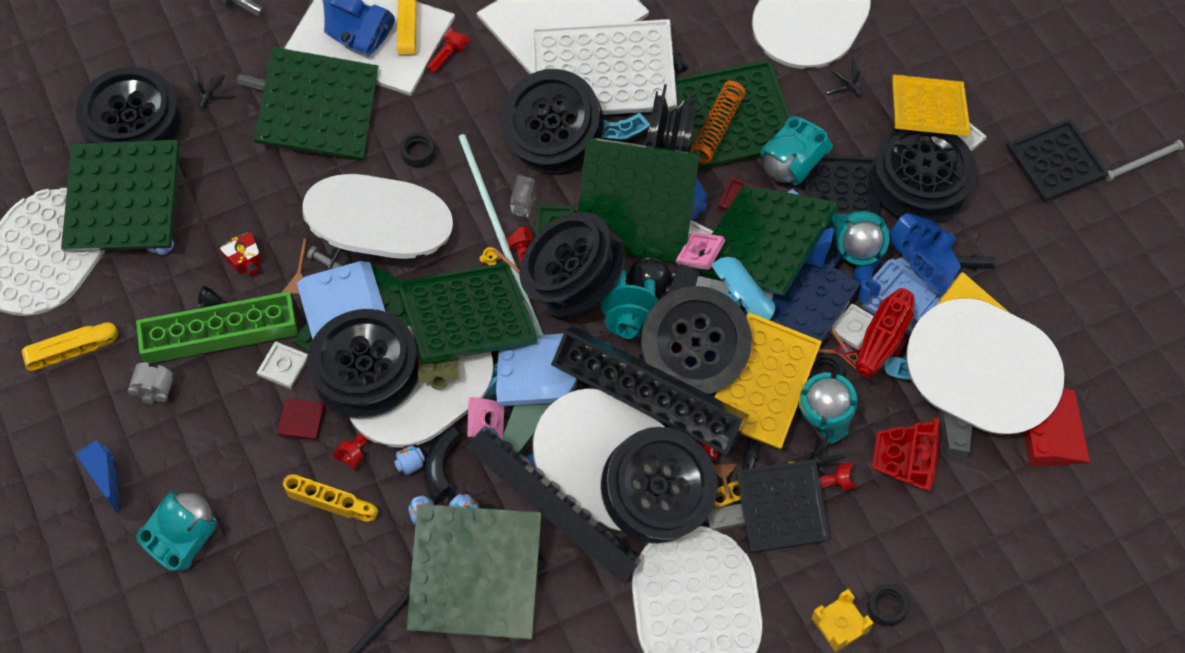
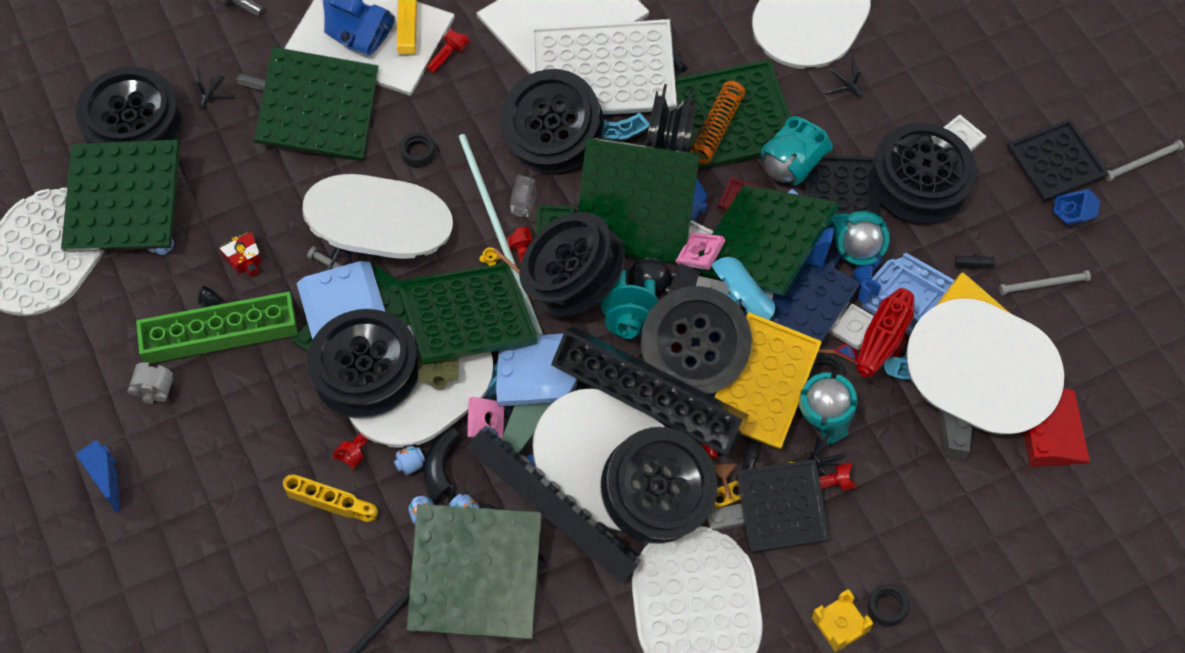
(68, 345): yellow piece -> none
(177, 530): teal piece -> none
(283, 365): white tile -> none
(292, 286): nougat piece -> none
(301, 419): dark red tile -> none
(850, 356): nougat piece -> none
(909, 453): red wedge -> none
(926, 249): blue panel -> none
(930, 105): yellow piece -> none
(1004, 289): none -> light grey bar
(1077, 206): none -> blue slope

